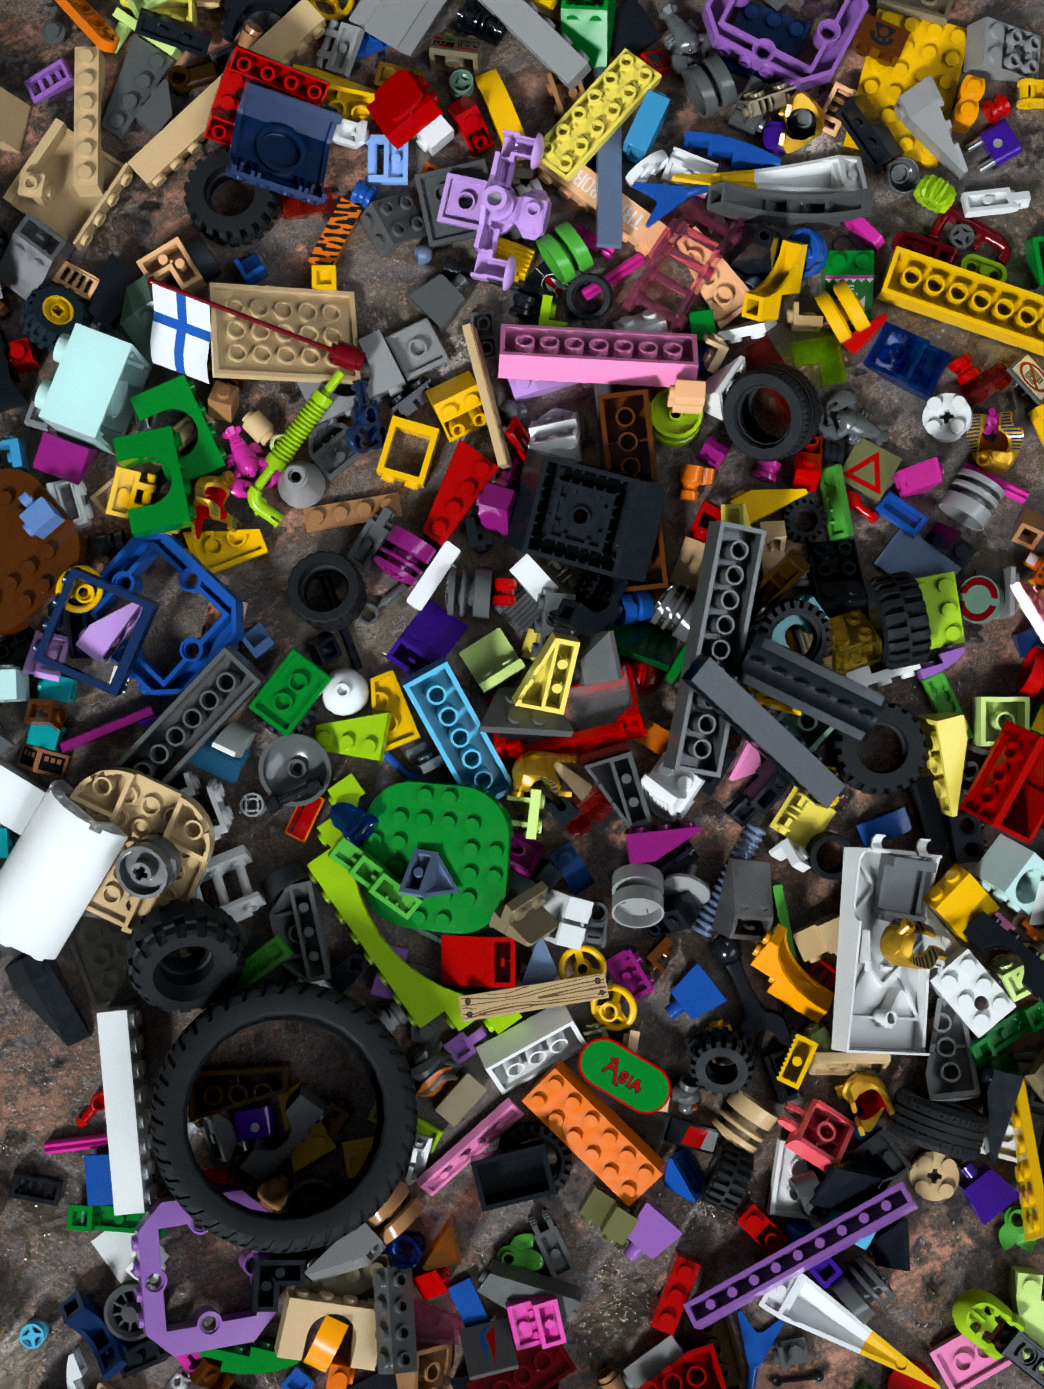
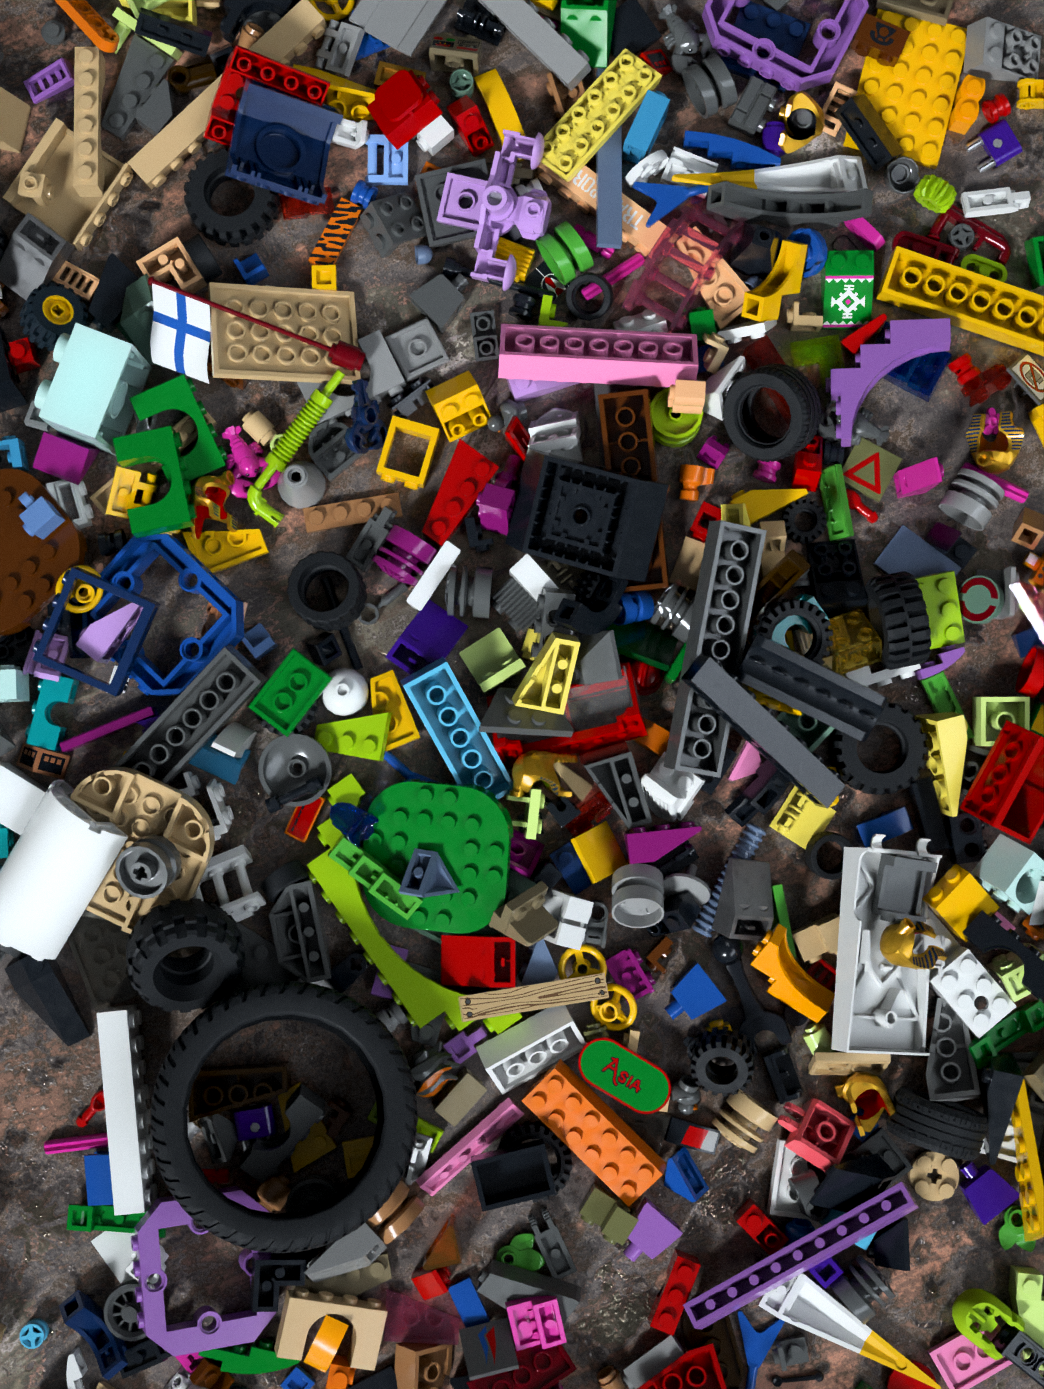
(24, 1195): black slope -> none
(45, 713): reddish brown bracket -> none
(223, 401): medium nougat brick -> none
(256, 802): light grey wheel -> none
(263, 962): bright green plate -> none
(394, 1320): dark grey brick -> none
(406, 1250): clear blue piece -> none
(421, 759): dark grey bracket -> none
(487, 396): tan tile -> none
(504, 592): red wheel -> none
(599, 852): none -> yellow slope
(727, 1177): black tyre -> none
(774, 96): dark tan hinge -> none
(796, 854): white bracket -> none
(797, 1062): yellow brick -> none
(844, 310): yellow wheel -> none
(902, 342): none -> medium lavender arch
(902, 514): blue tile -> none
(923, 117): light grey wedge -> none
(957, 426): white plate -> none

